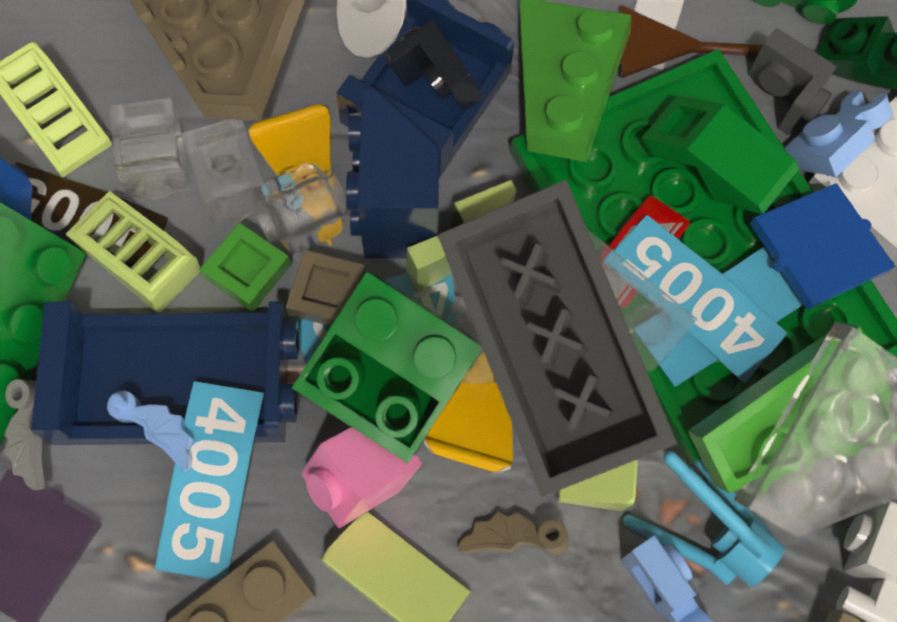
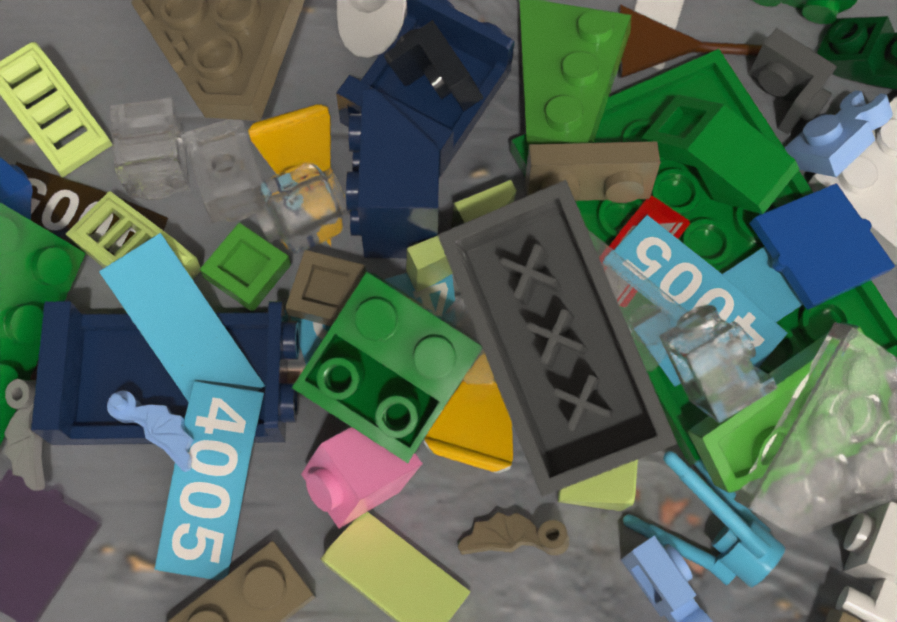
(177, 319): none -> medium azure sticker
(595, 170): none -> dark tan plate
(715, 363): none -> clear brick

